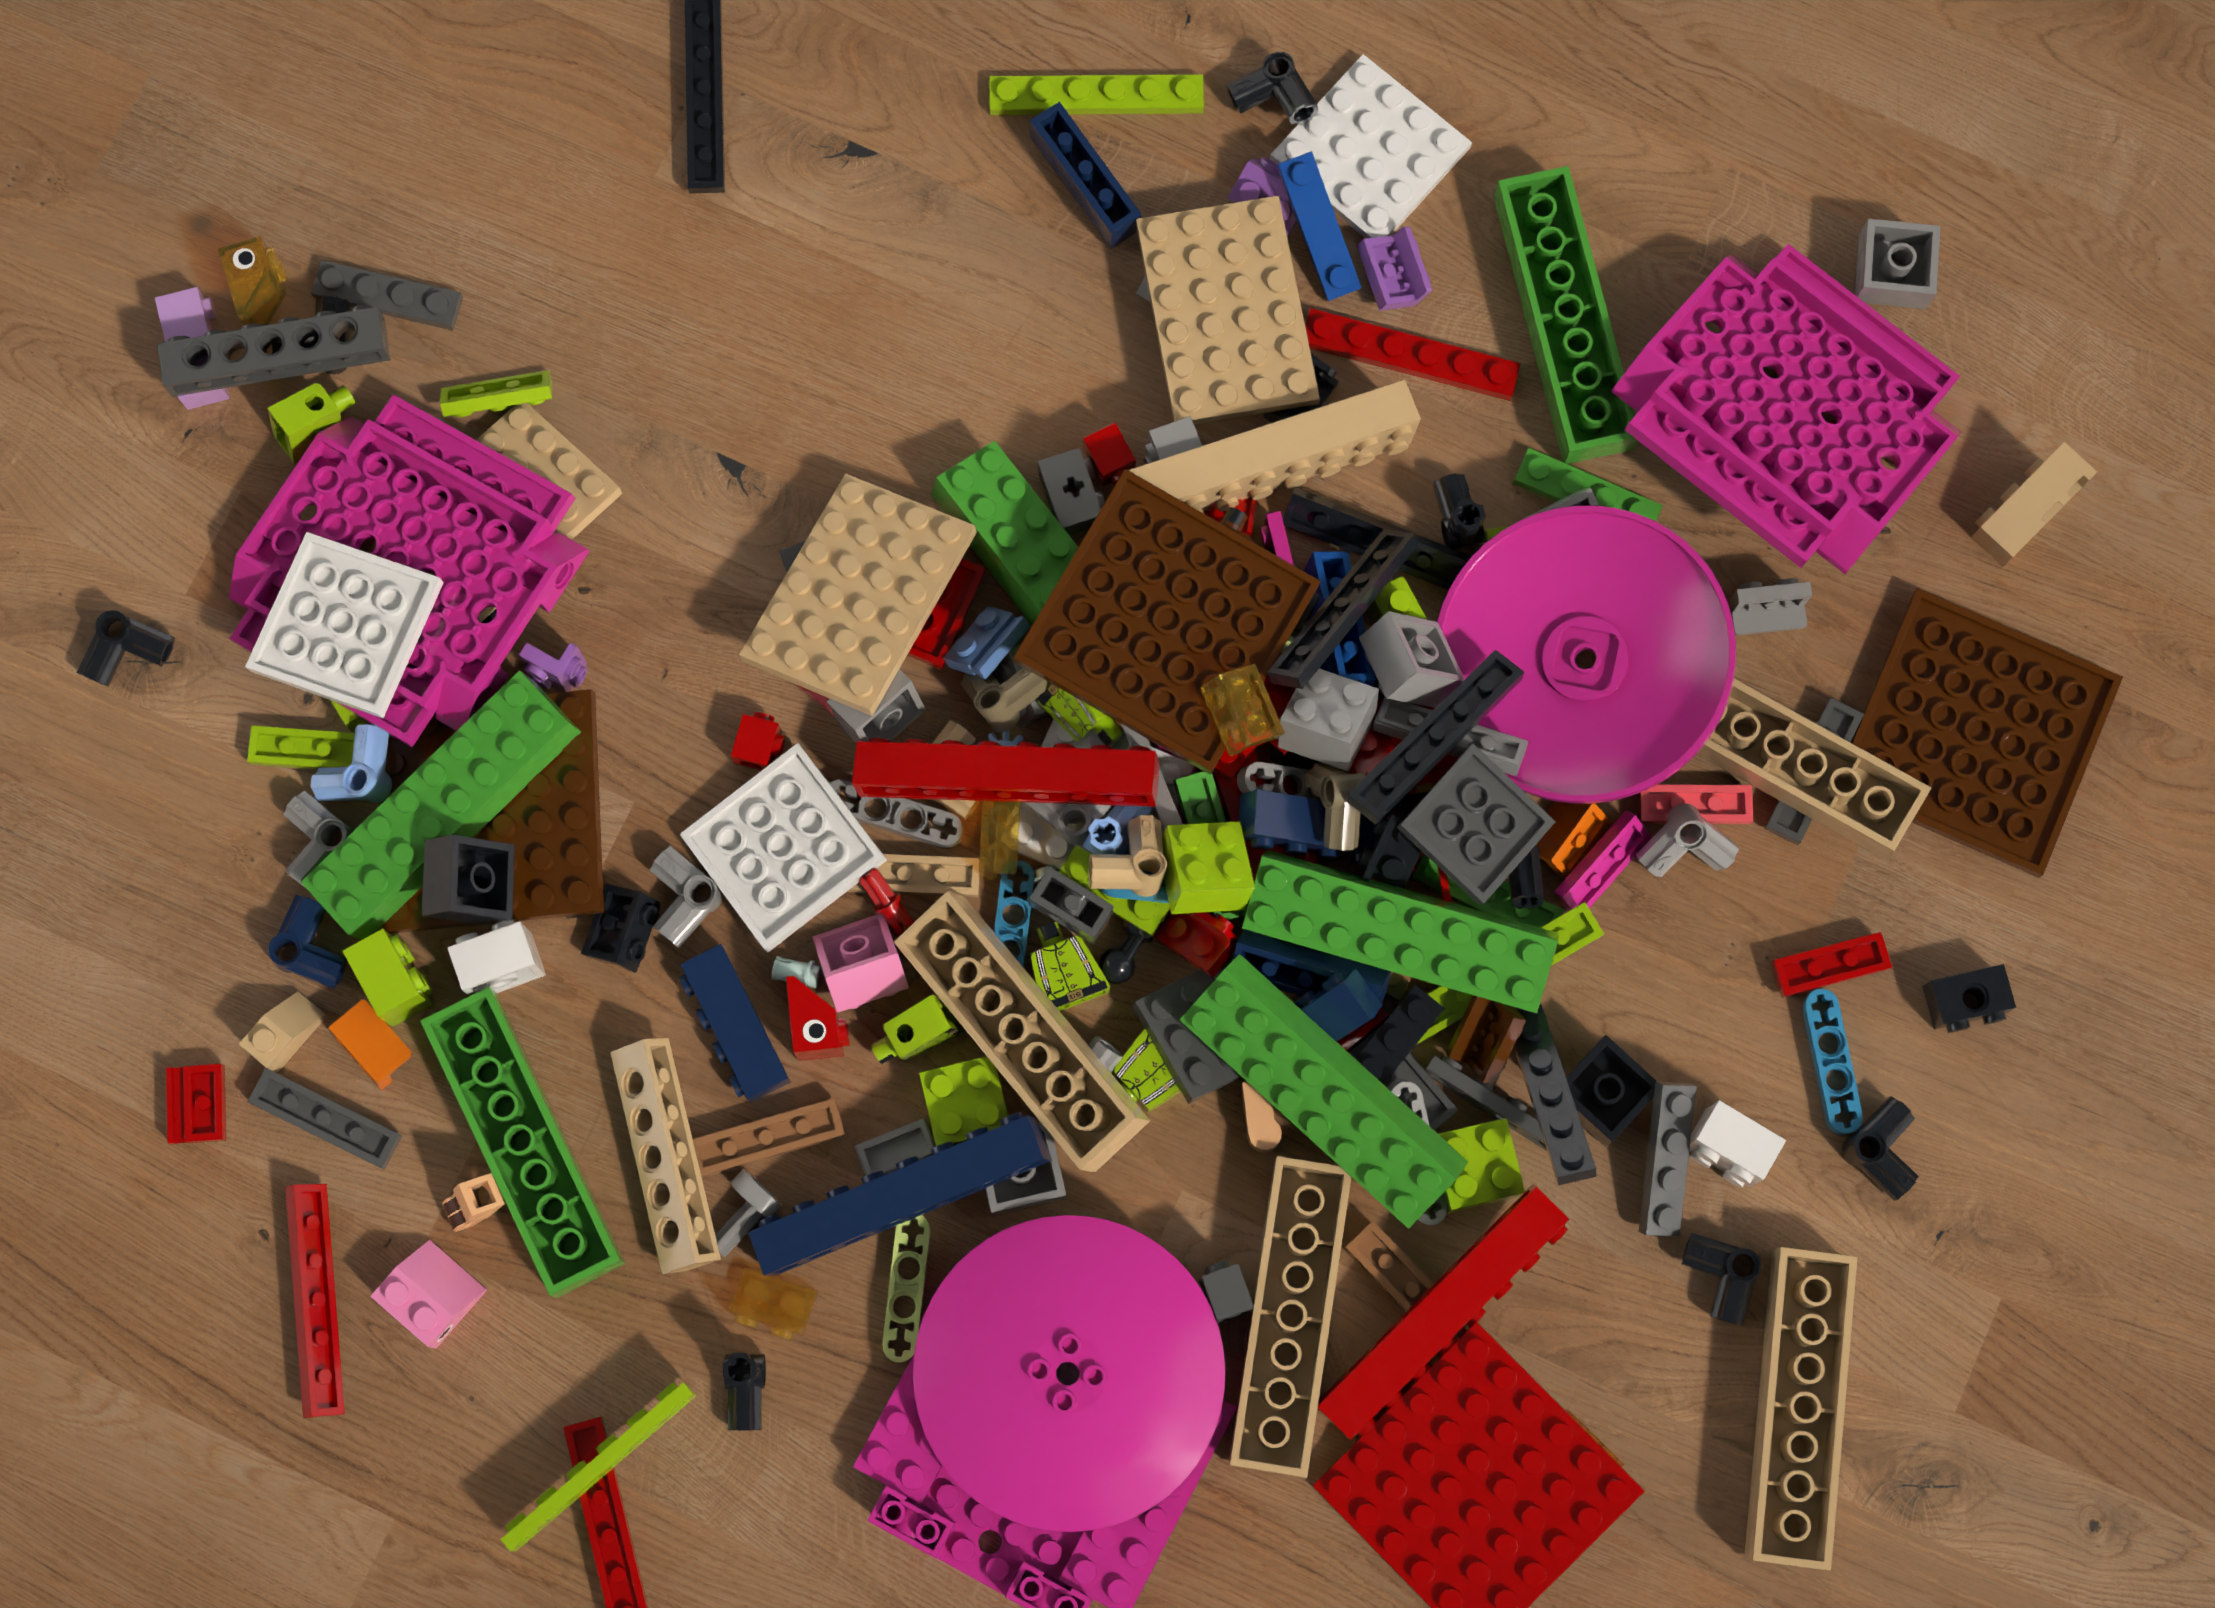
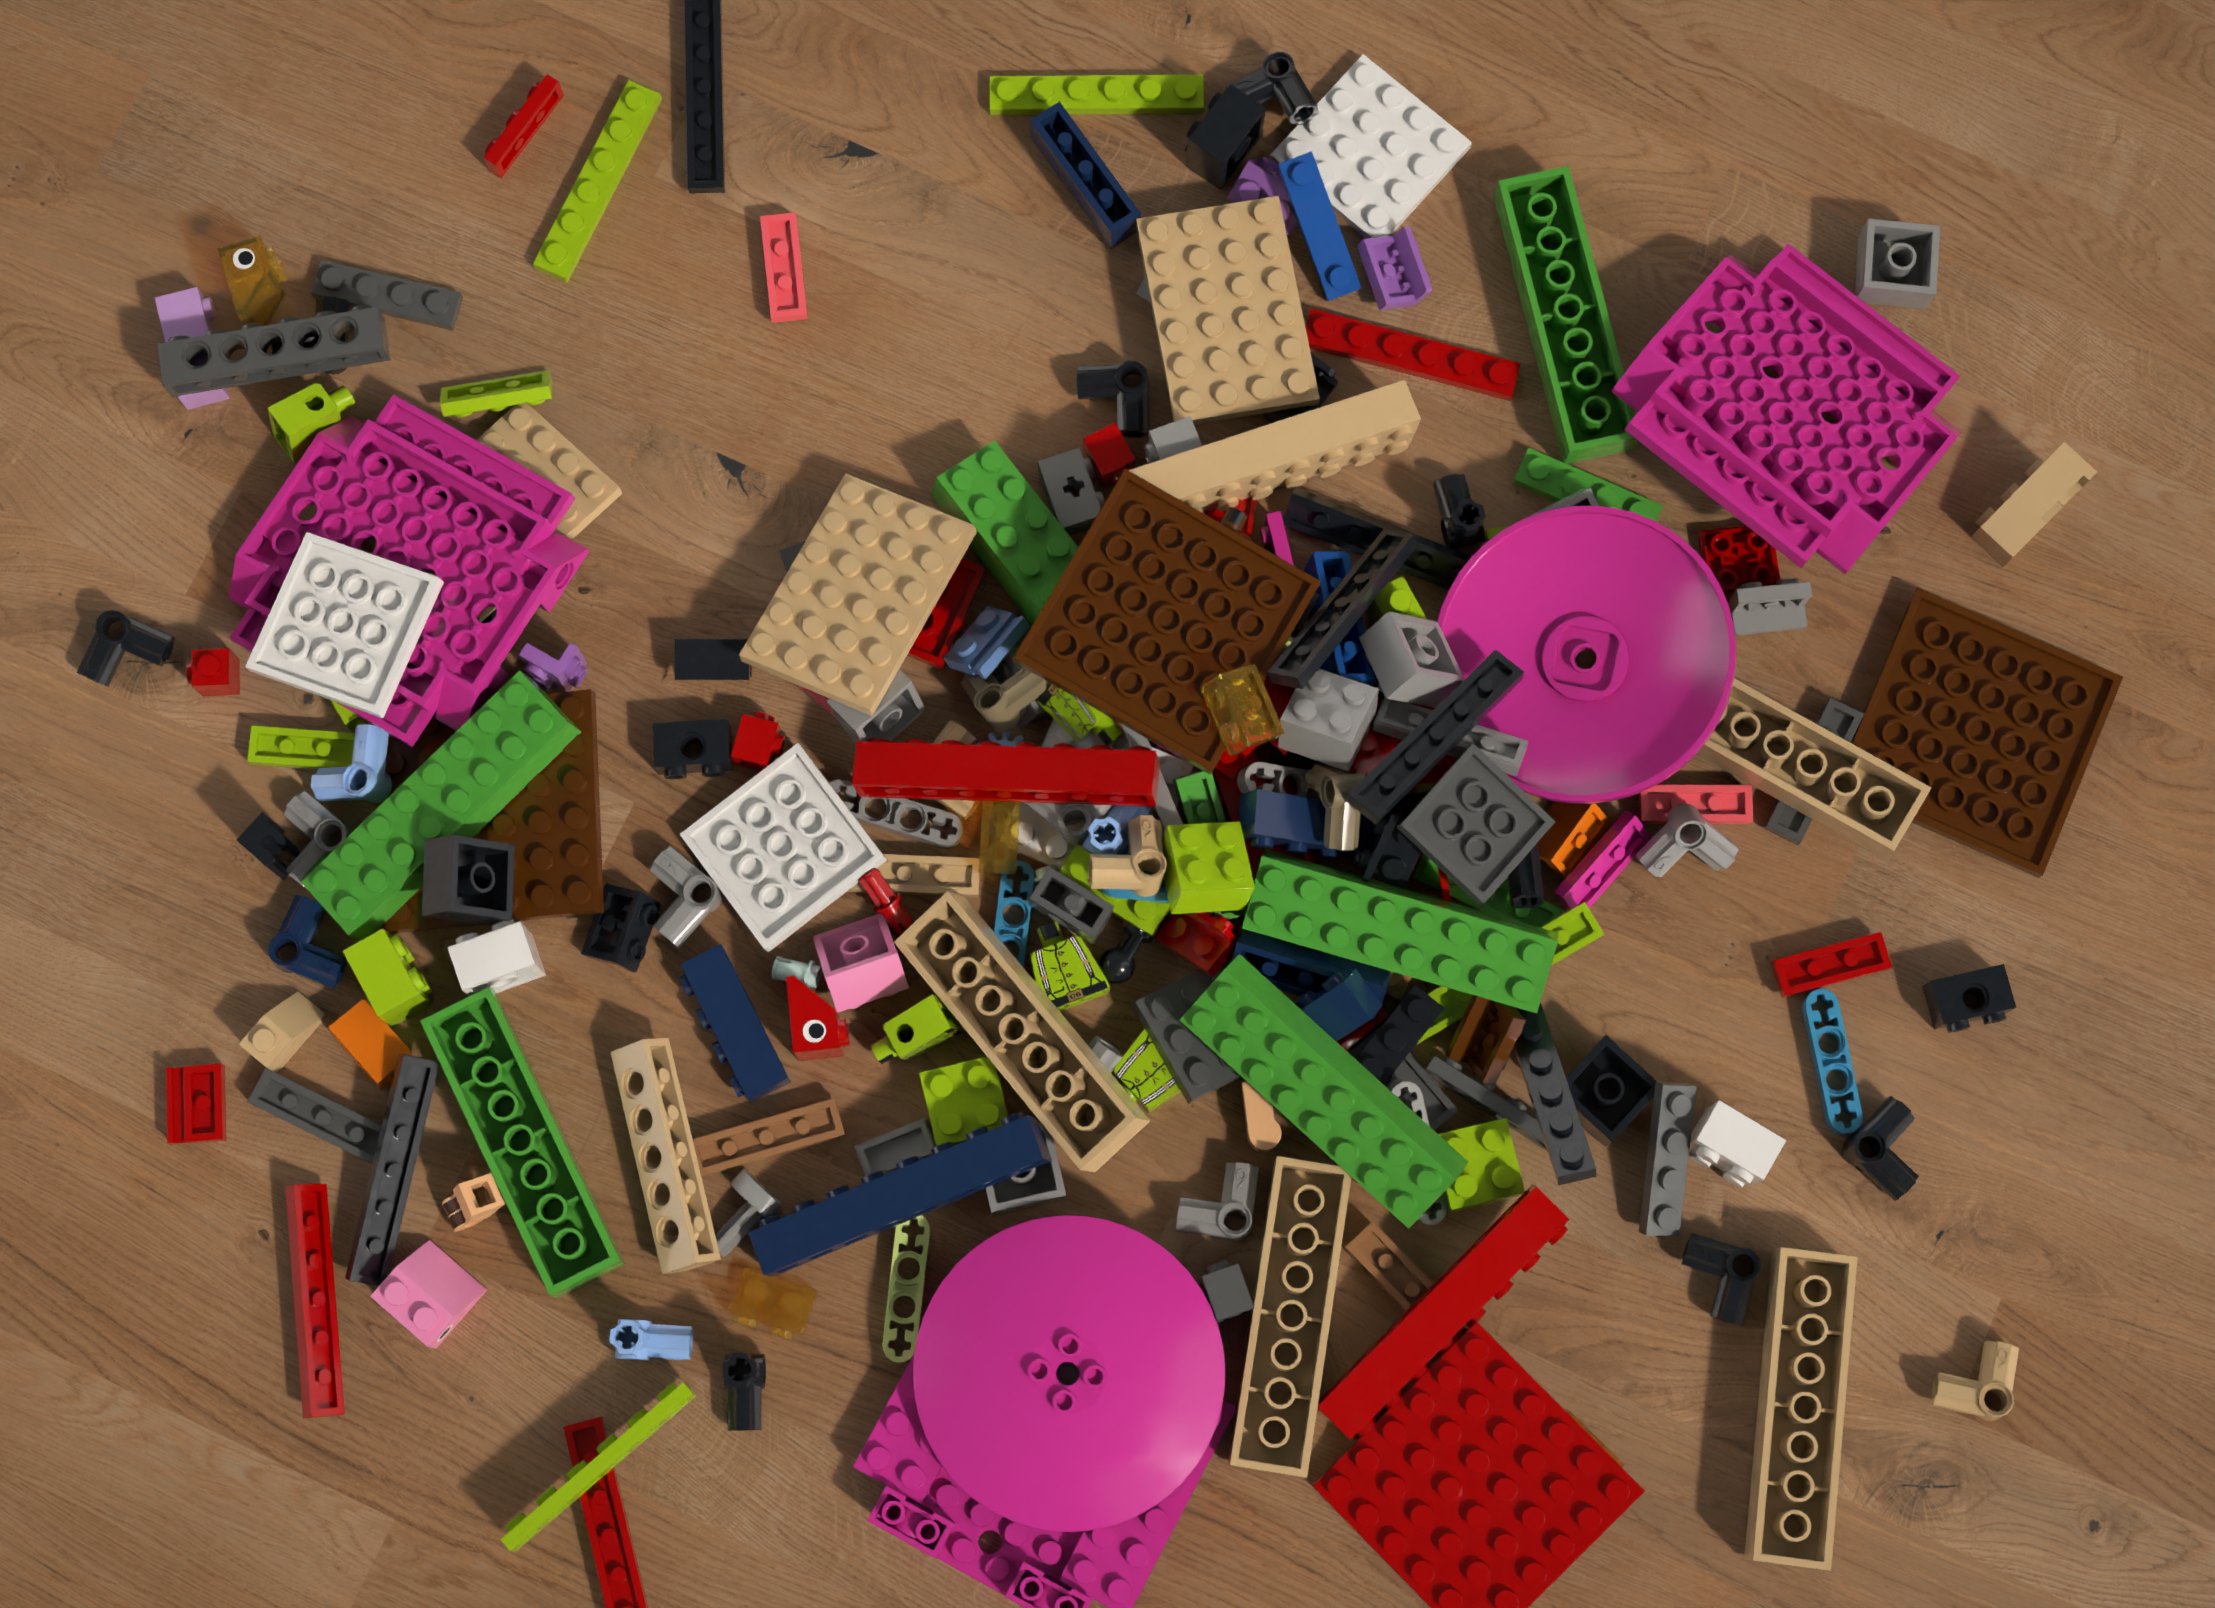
(214, 672): none -> red brick
(266, 842): none -> black hinge
(392, 1169): none -> black plate
(523, 125): none -> red plate
(597, 181): none -> lime plate
(646, 1340): none -> light blue piece
(673, 737): none -> black brick
(710, 659): none -> black hinge
(783, 267): none -> coral plate
(1107, 383): none -> black piece
(1224, 136): none -> black brick
(1237, 1197): none -> light grey piece
(1738, 557): none -> red tile
(1968, 1395): none -> tan piece

